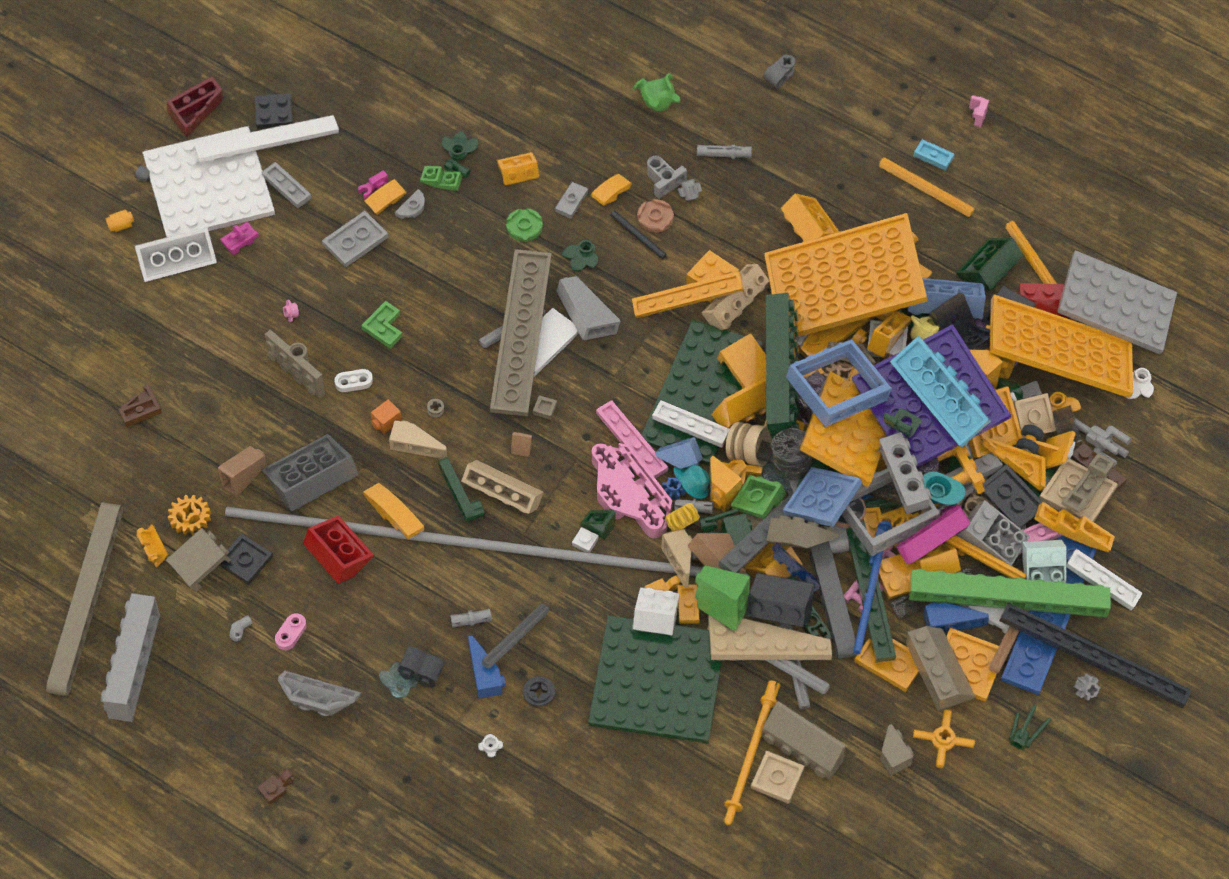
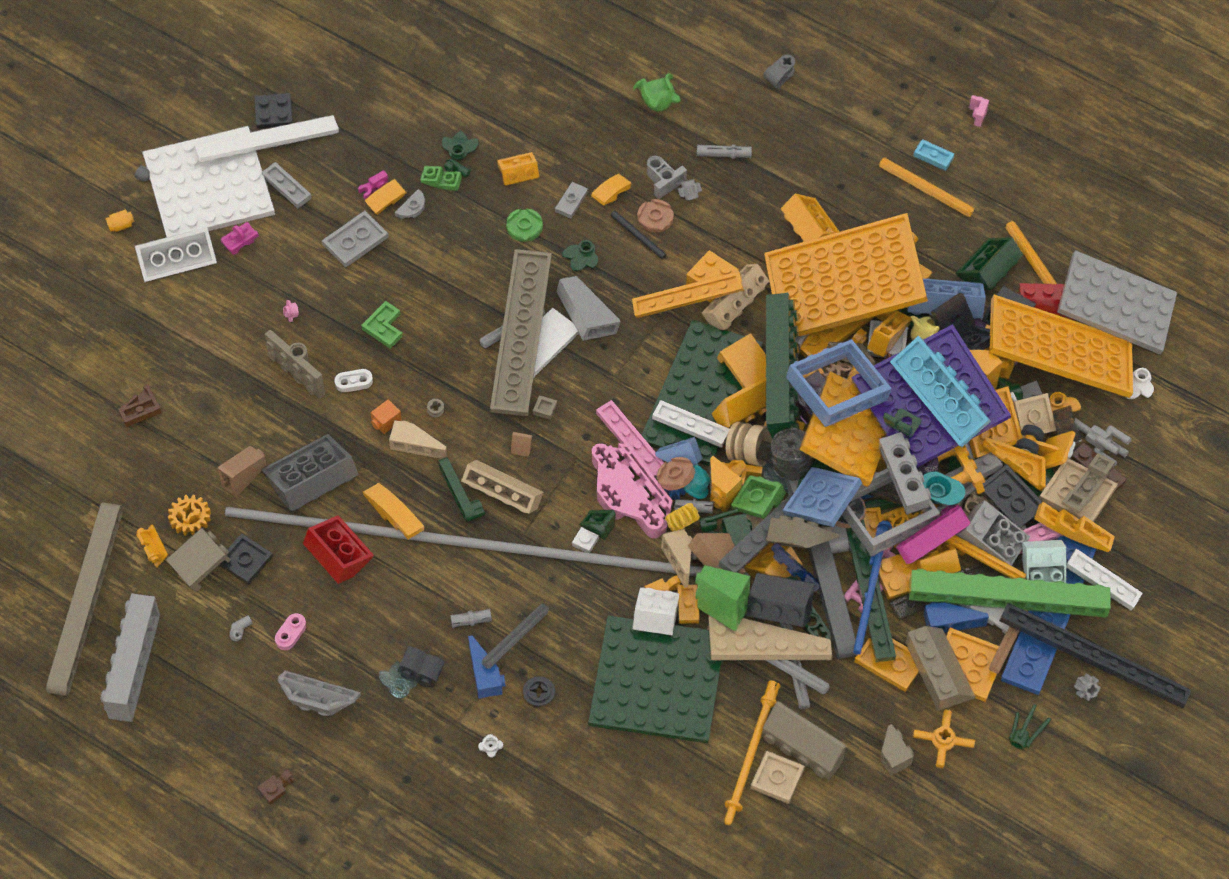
(194, 105): dark red wedge -> none
(676, 473): none -> nougat tile

